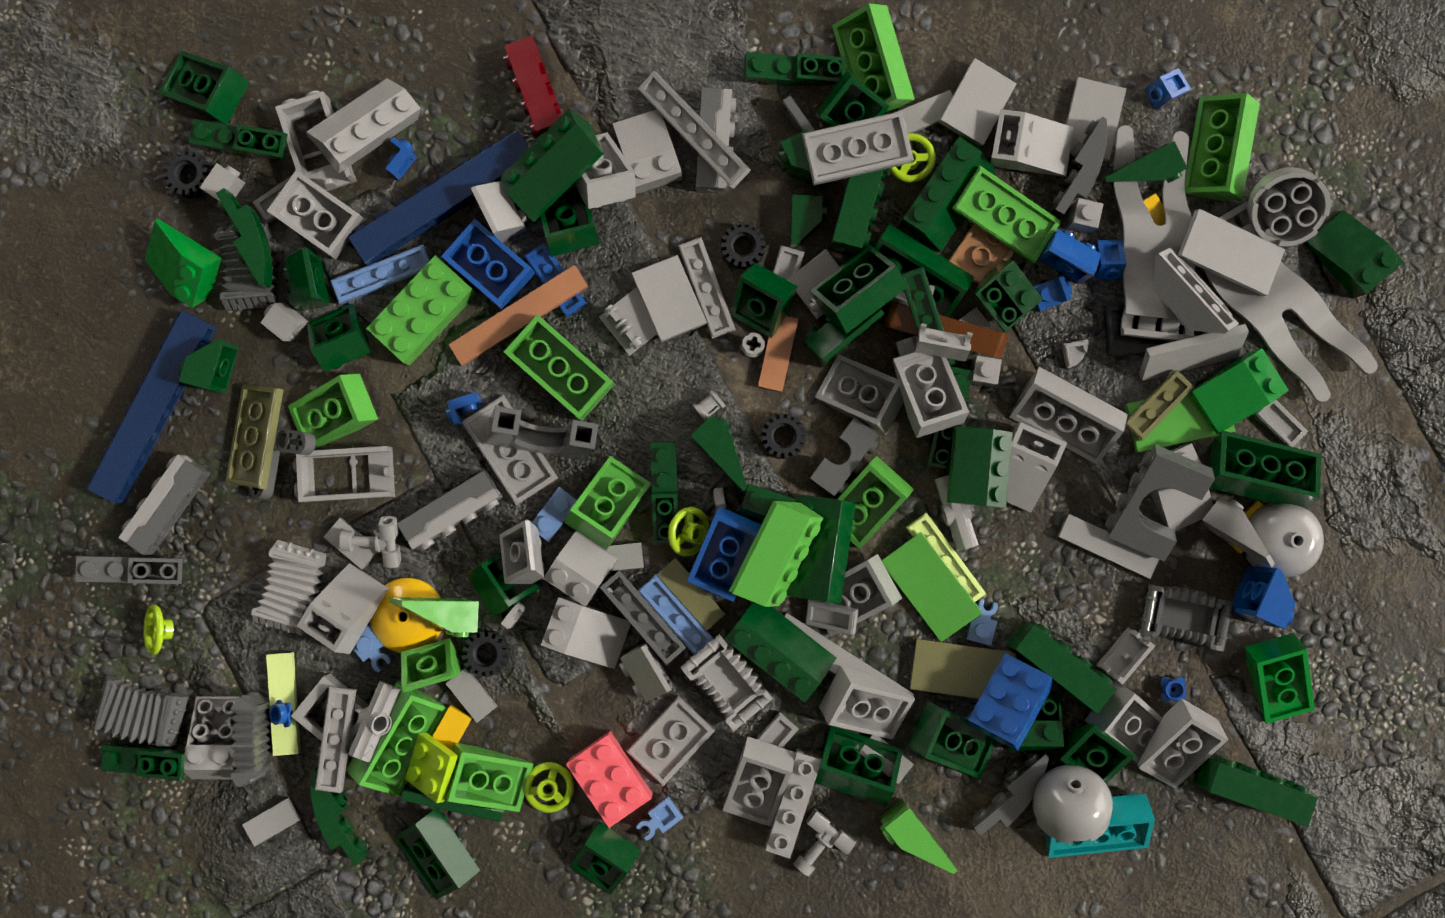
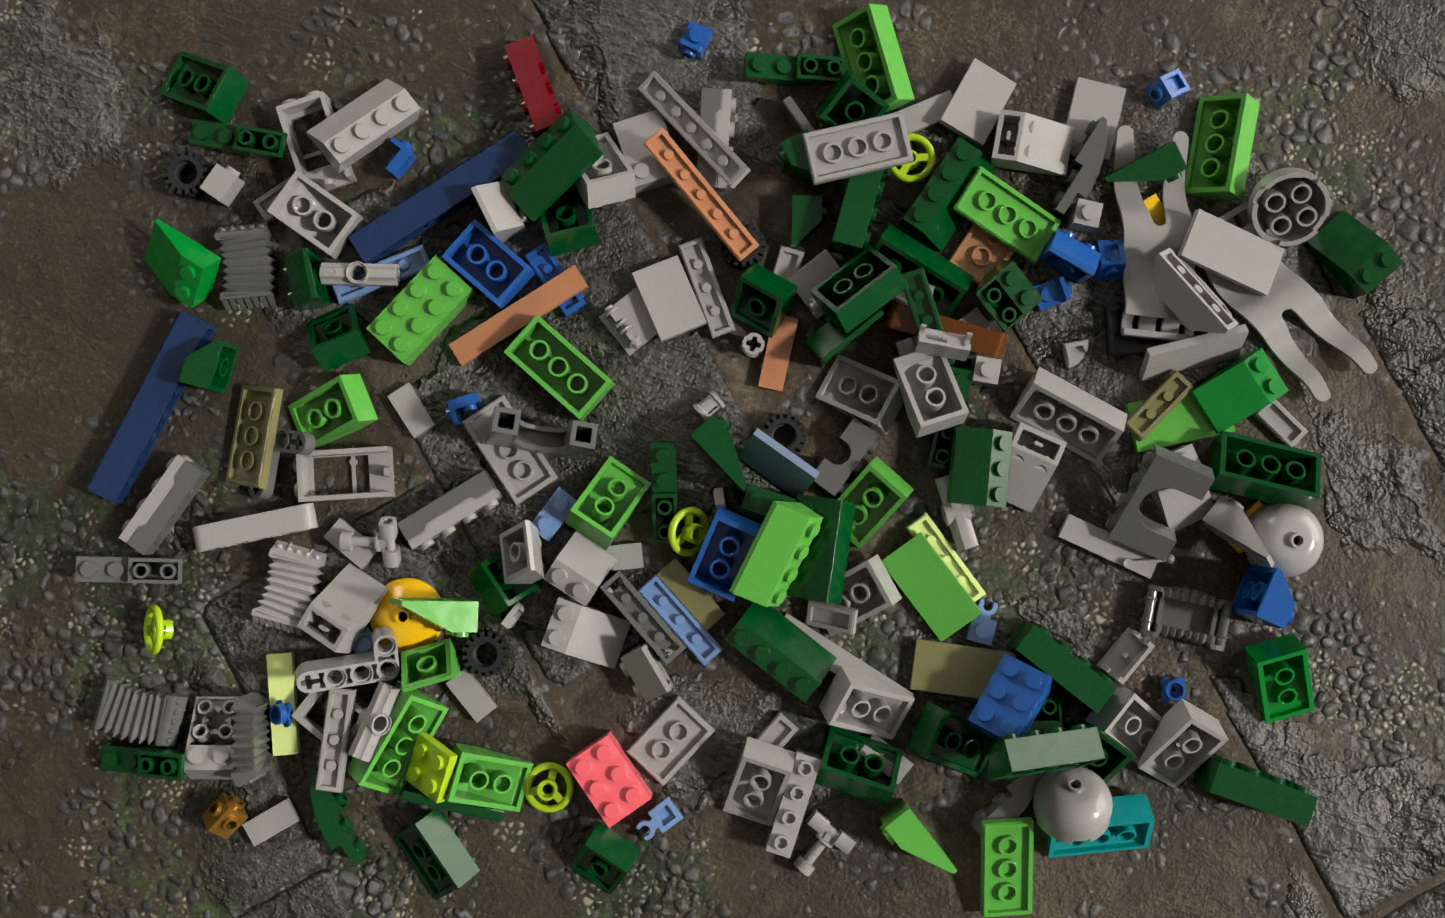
(225, 815): none -> pearl gold brick
(253, 245): dark green slope -> none
(255, 527): none -> light grey beam
(283, 321): light grey brick -> none
(344, 274): none -> light grey piece
(348, 663): none -> light grey beam
(411, 410): none -> light grey tile
(452, 727): yellow tile -> none
(695, 41): none -> blue bracket
(700, 194): none -> nougat tile
(728, 681): light grey piece -> none
(778, 464): none -> sand blue tile
(1006, 867): none -> bright green tile
(1044, 752): none -> slope
(1128, 563): none -> light grey hinge

